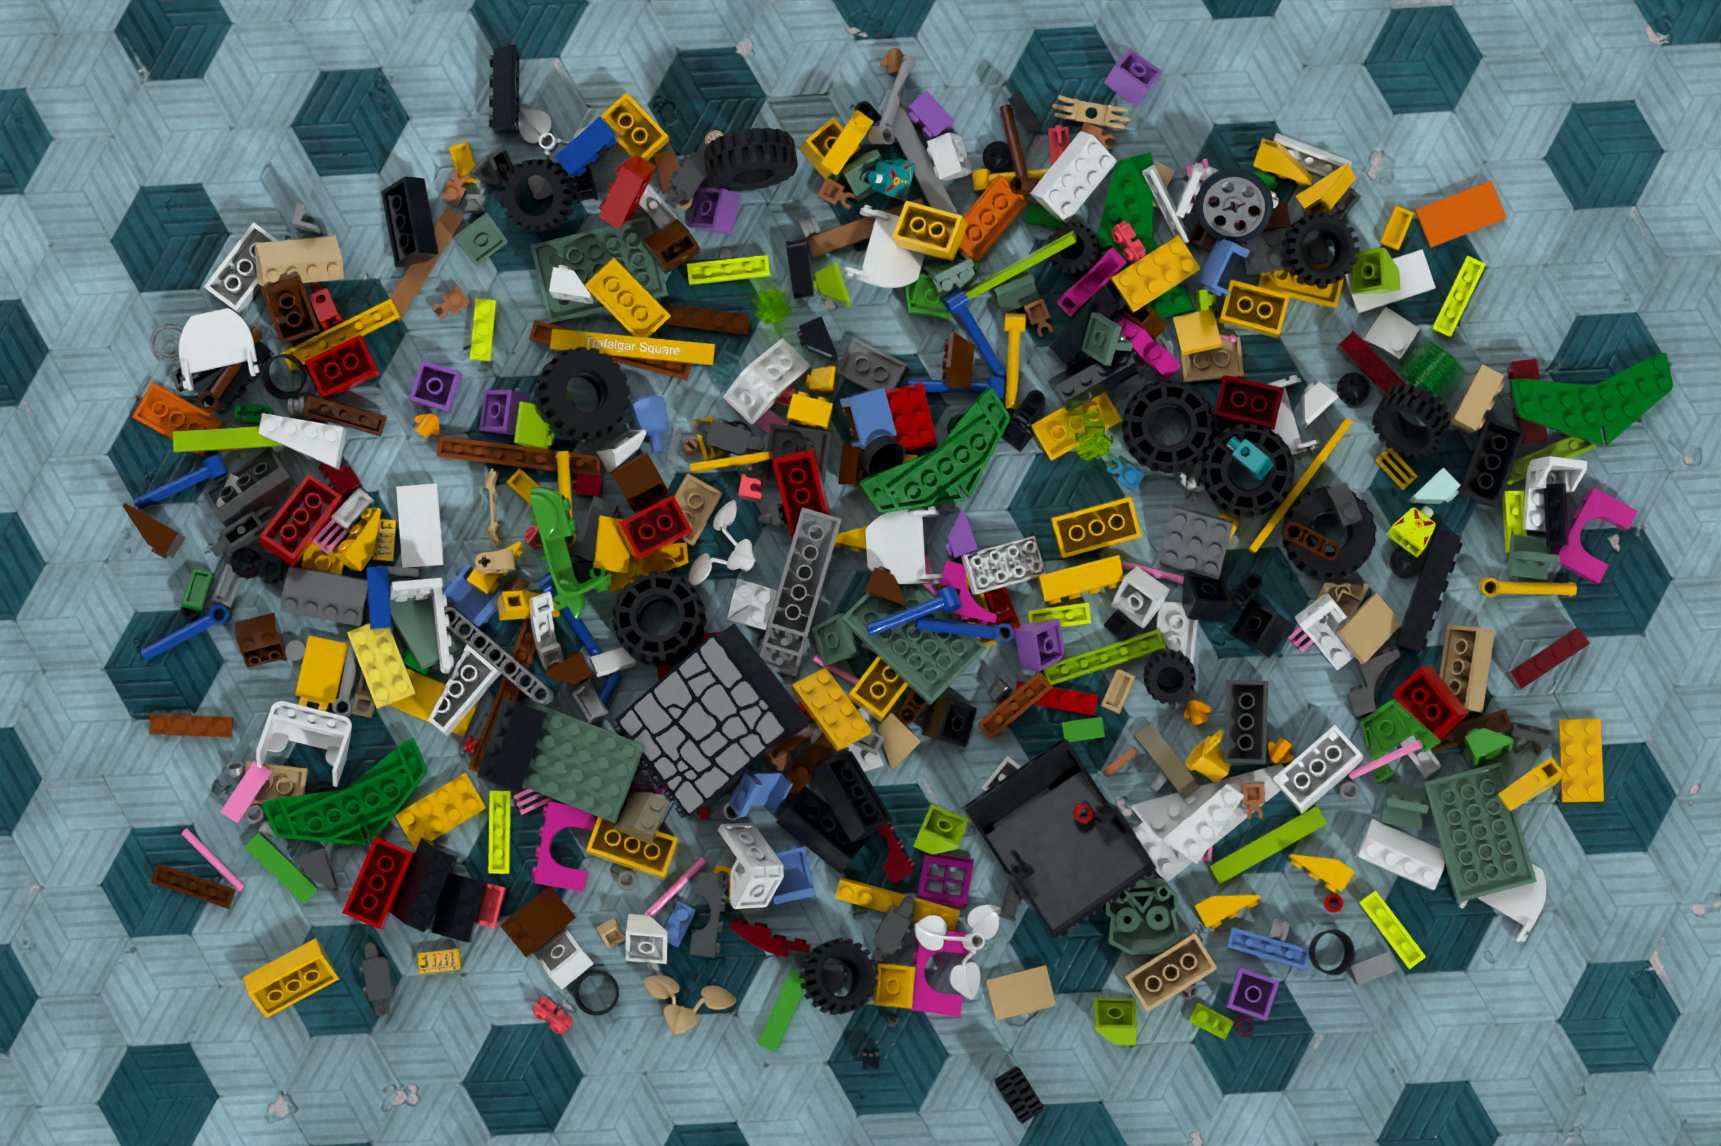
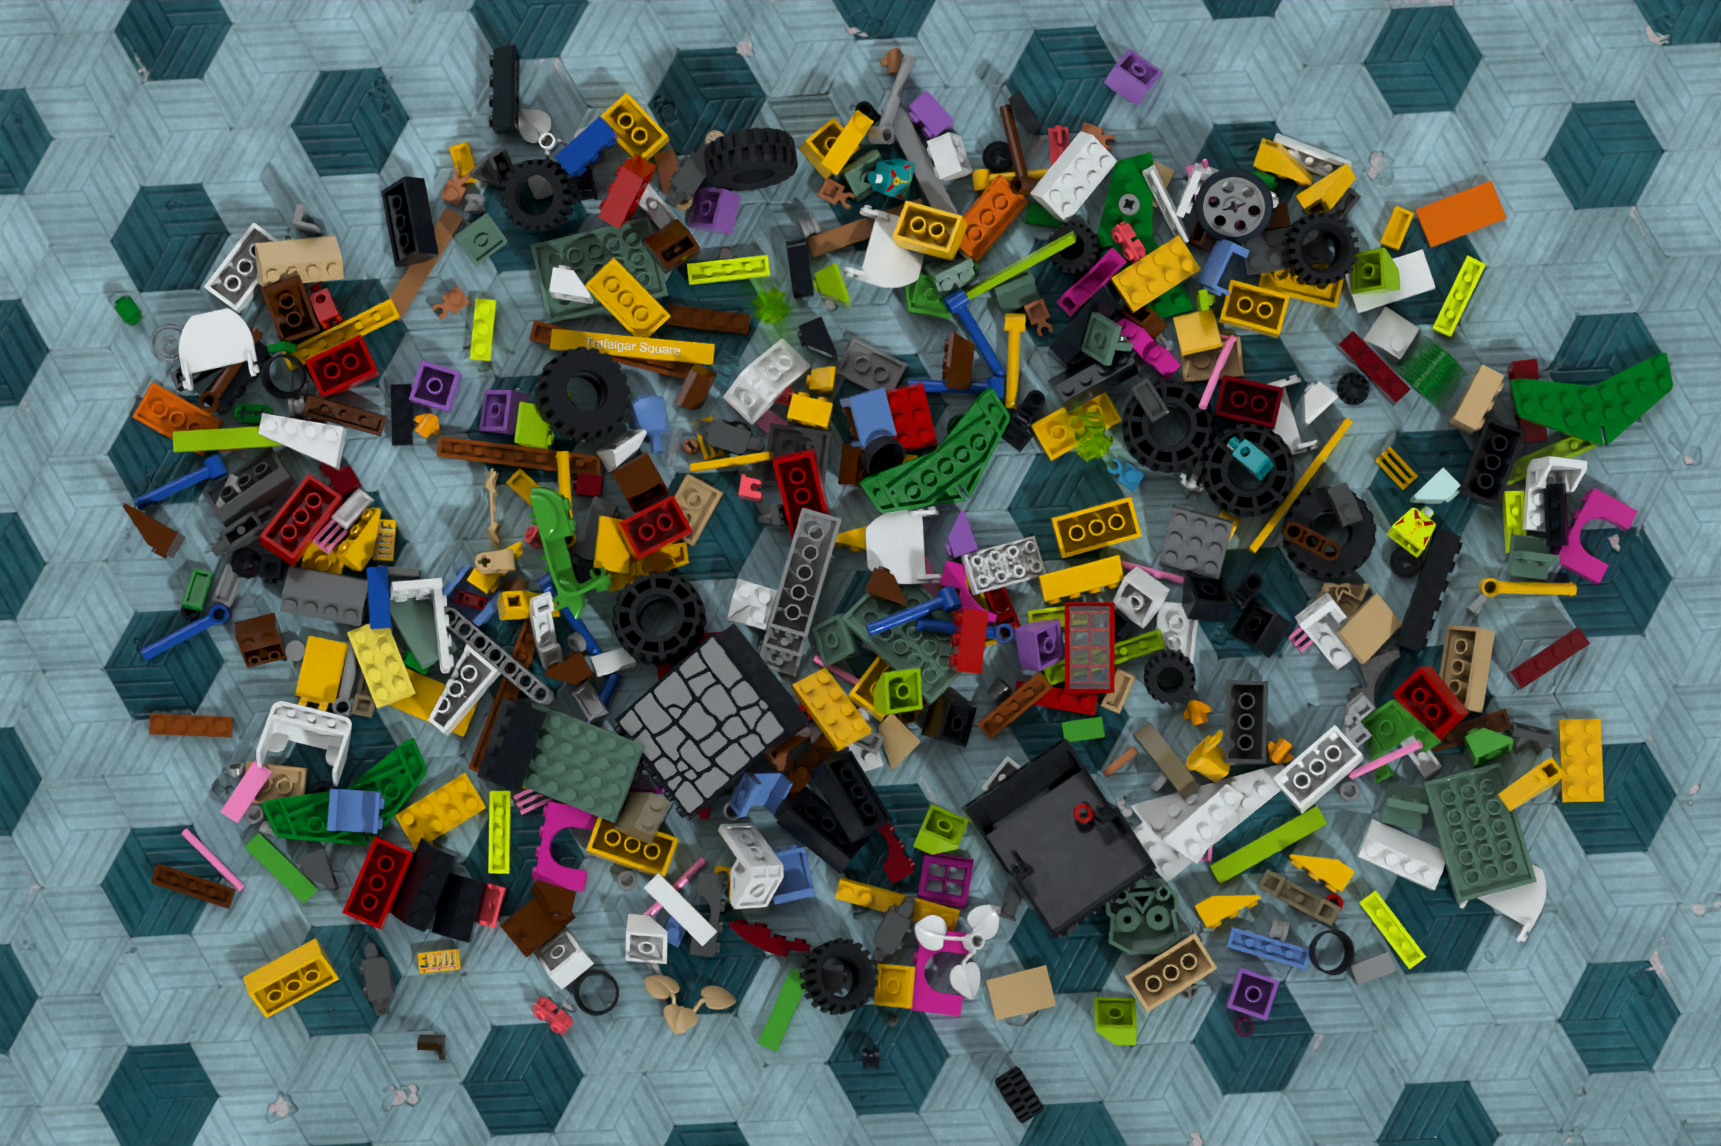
(128, 311): none -> green brick
(281, 346): none -> green tile
(355, 811): none -> medium blue panel
(401, 415): none -> black plate
(420, 525): white tile -> none
(433, 1042): none -> dark brown tile
(469, 599): none -> dark red bar
(471, 745): red bush -> none
(554, 899): none -> reddish brown slope
(576, 642): none -> light grey tile
(611, 933): tan slope -> none
(680, 909): none -> white tile
(696, 387): none -> reddish brown brick
(741, 557): white plant -> none
(898, 691): none -> lime slope
(968, 641): none -> red brick
(1089, 647): none -> clear piece
(1103, 113): tan piece -> none
(1131, 207): none -> light grey wheel
(1149, 400): none -> dark grey tile
(1211, 1021): lime plate -> none
(1216, 374): none -> bright pink bar
(1254, 795): nougat plate -> none
(1299, 897): none -> dark tan slope
(1355, 711): none -> light grey tile
(1403, 434): black tyre -> none
(1476, 604): none -> light grey tile

